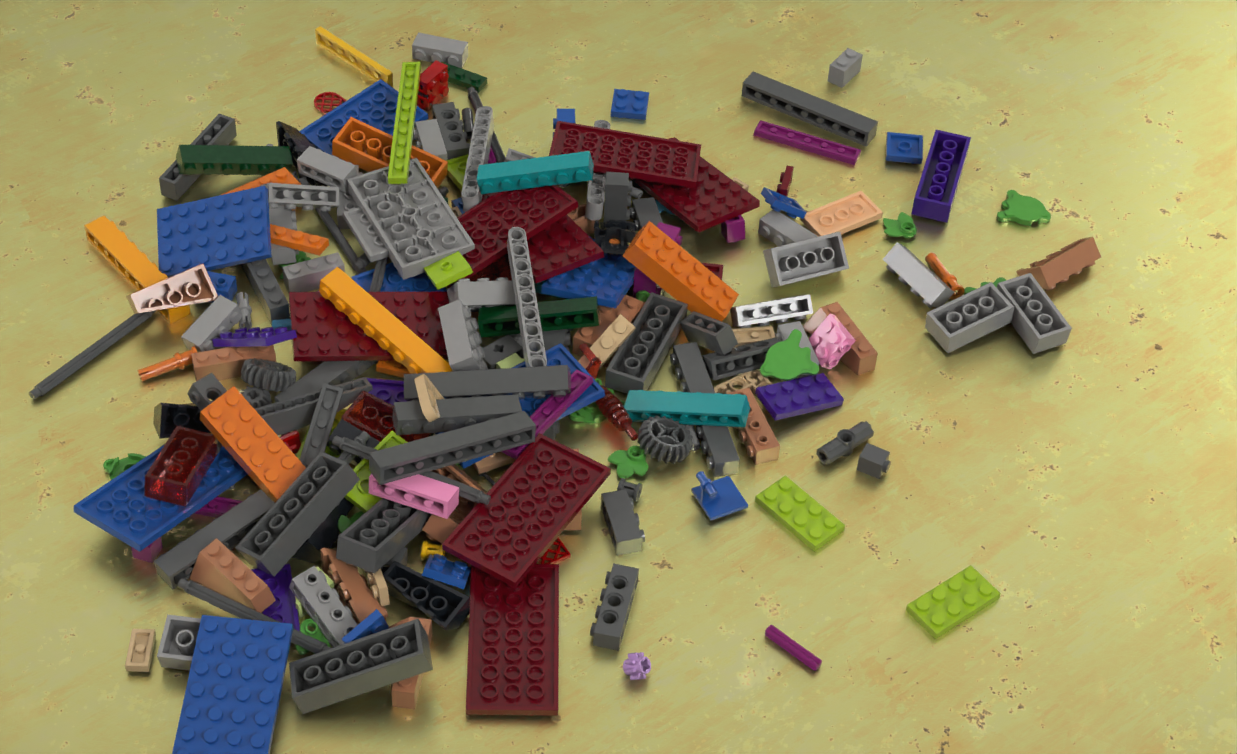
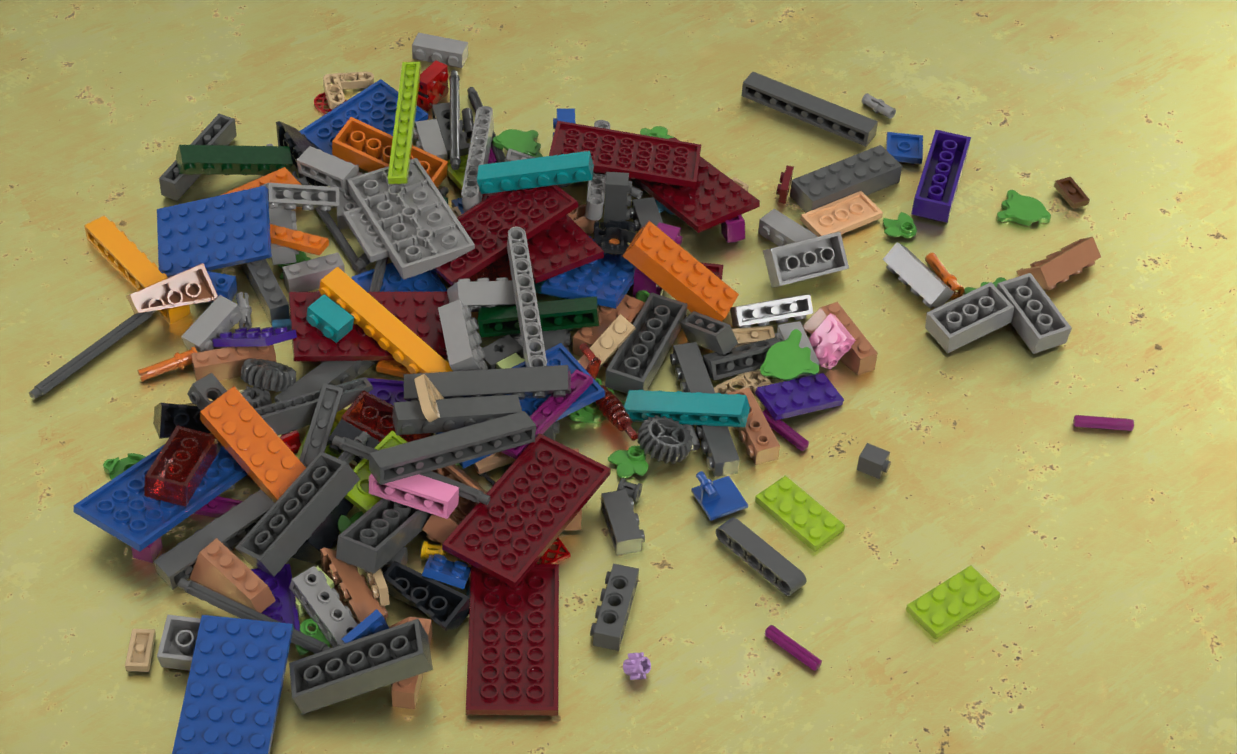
(329, 318): none -> teal brick
(340, 82): none -> tan beam
(352, 56): yellow plate -> none
(448, 270): lime plate -> none
(455, 160): none -> dark grey piece
(465, 78): dark green plate -> none
(519, 141): none -> bright green tile
(629, 104): blue plate -> none
(657, 131): none -> bright green plate
(761, 556): none -> dark grey beam
(781, 202): blue plate -> none
(786, 431): none -> magenta axle
(807, 142): magenta tile -> none
(845, 67): light grey brick -> none
(845, 442): dark grey piece -> none
(862, 172): none -> dark grey brick
(878, 106): none -> light grey pin
(1071, 192): none -> reddish brown plate
(1103, 422): none -> magenta axle

